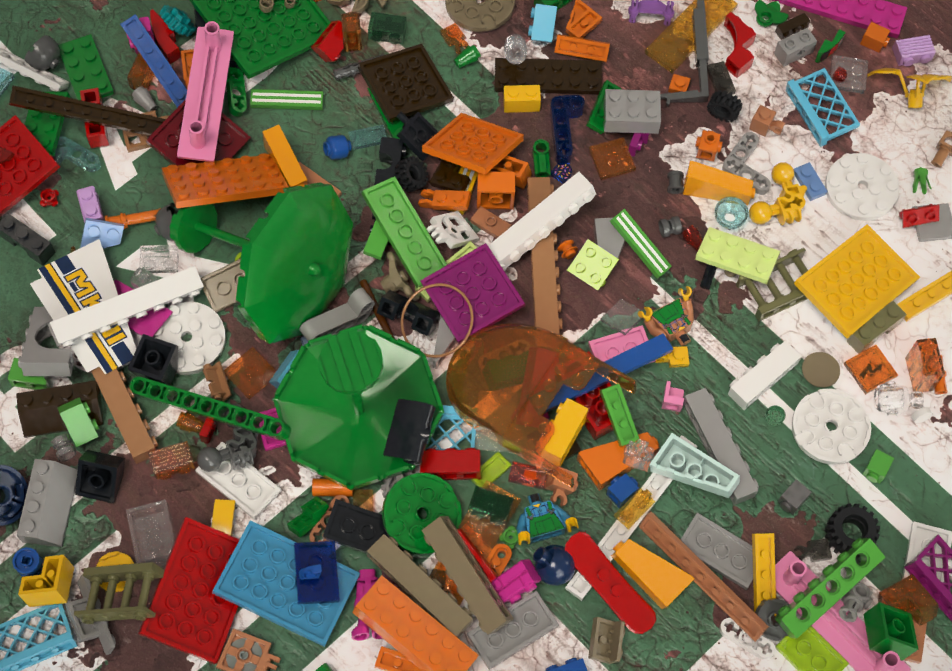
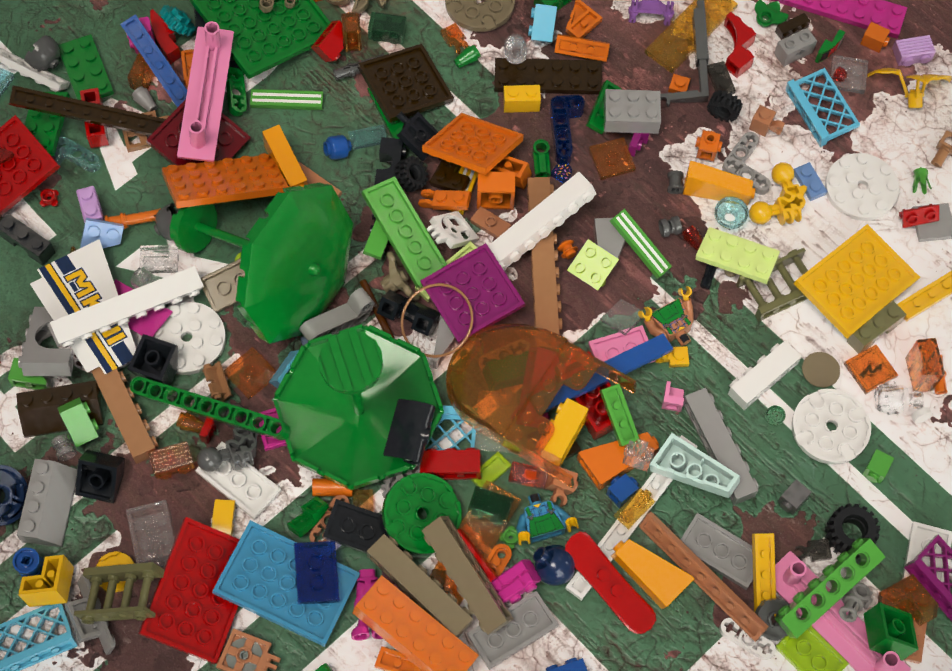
(310, 572): blue tile -> none
(606, 640): dark tan bracket -> none

